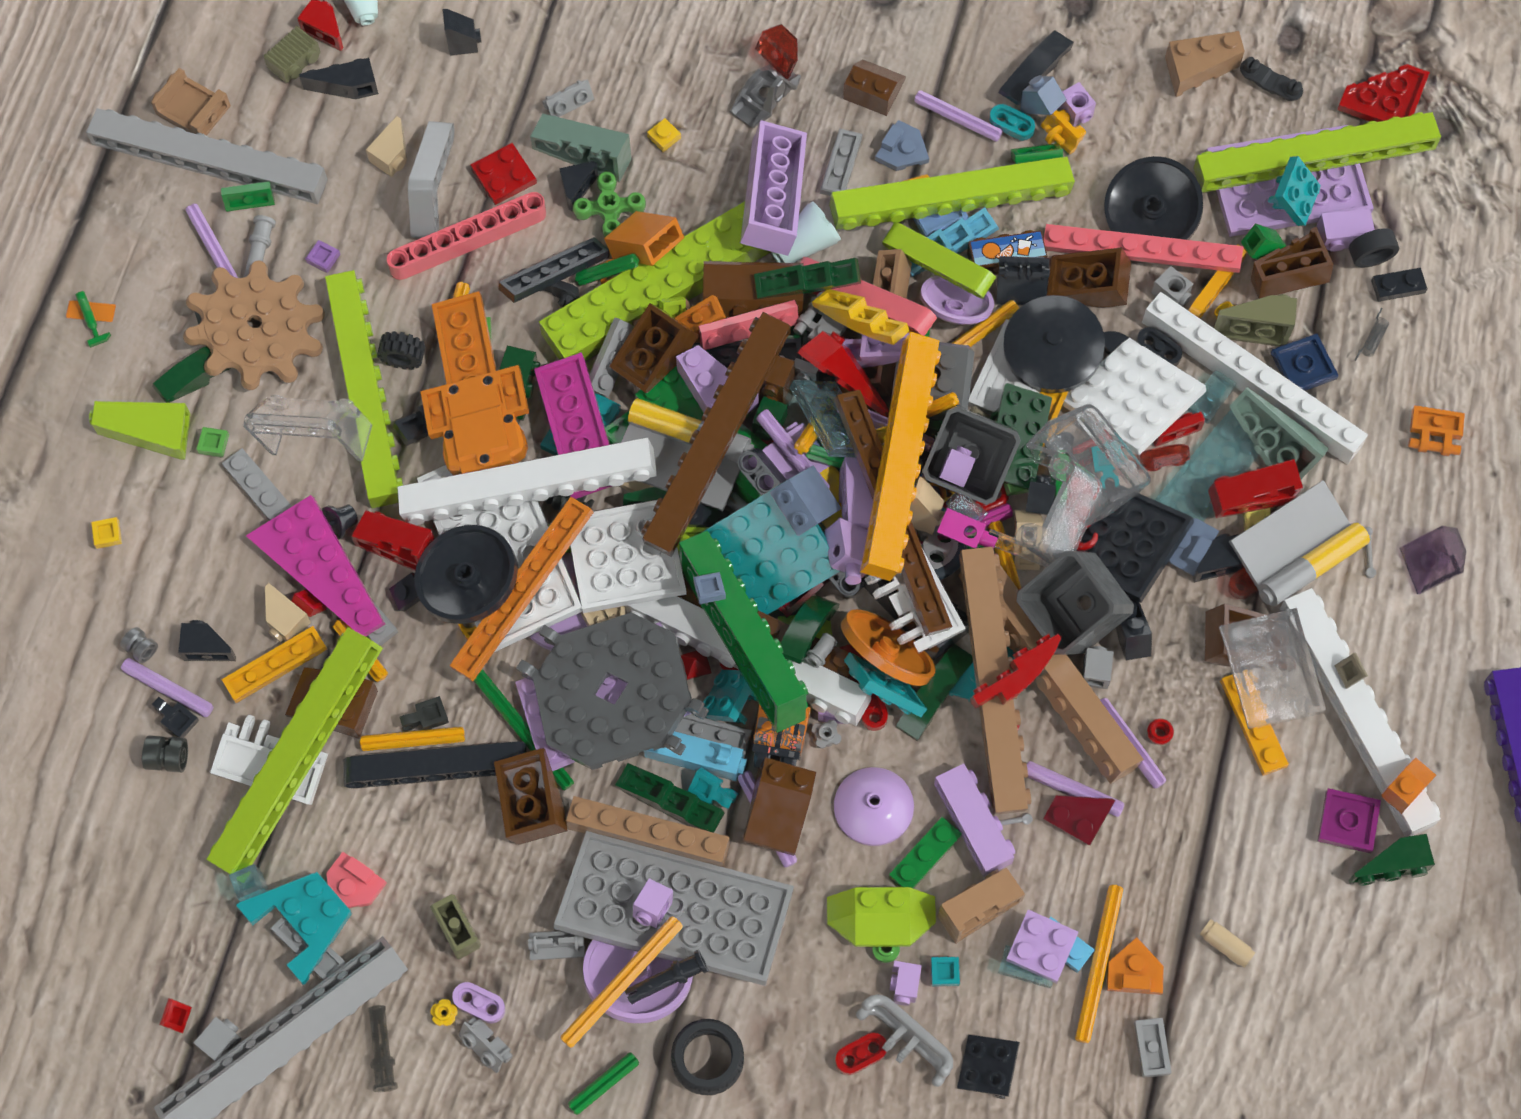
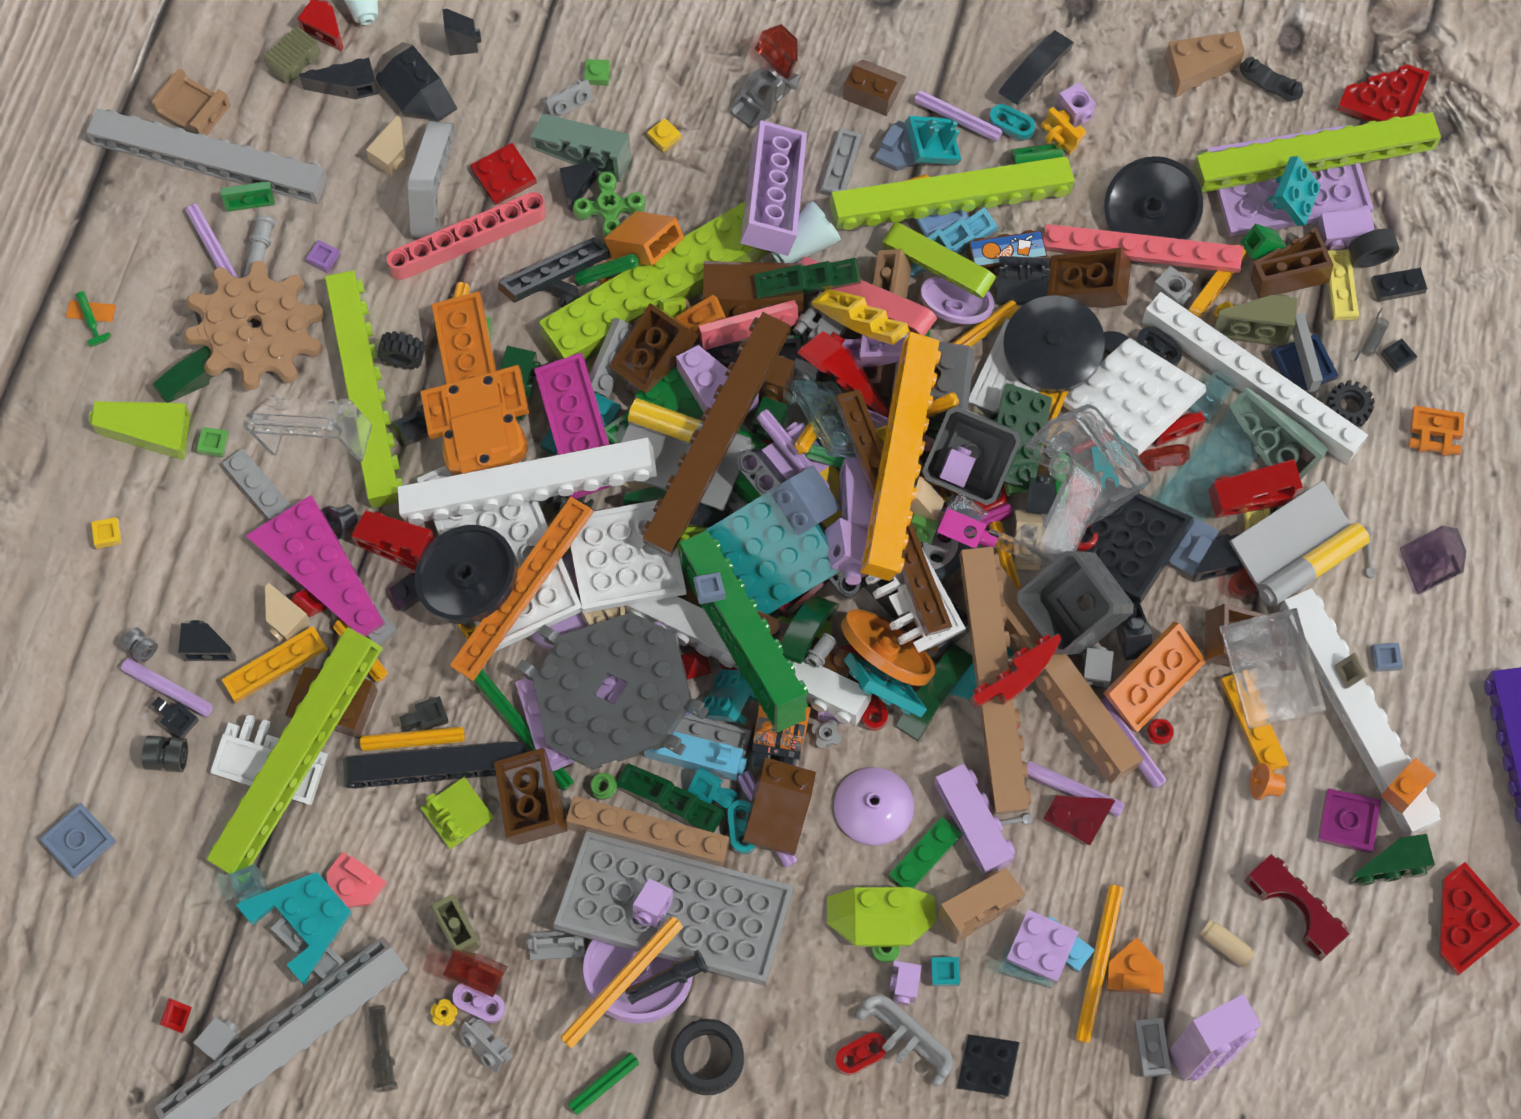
(78, 840): none -> sand blue plate
(414, 84): none -> black wedge
(456, 812): none -> lime hinge
(475, 971): none -> clear red slope
(596, 783): none -> bright green plate
(597, 72): none -> bright green plate
(737, 826): none -> teal plate
(924, 528): none -> bright green plate
(933, 140): none -> teal plate
(1042, 96): sand blue slope -> none
(1155, 677): none -> orange plate
(1214, 1039): none -> lavender brick
(1265, 782): none -> orange piece
(1306, 353): none -> light grey tile
(1322, 930): none -> dark red arch
(1342, 287): none -> light yellow tile
(1356, 393): none -> black tyre
(1386, 657): none -> sand blue tile
(1399, 355): none -> black tile
(1470, 919): none -> red plate

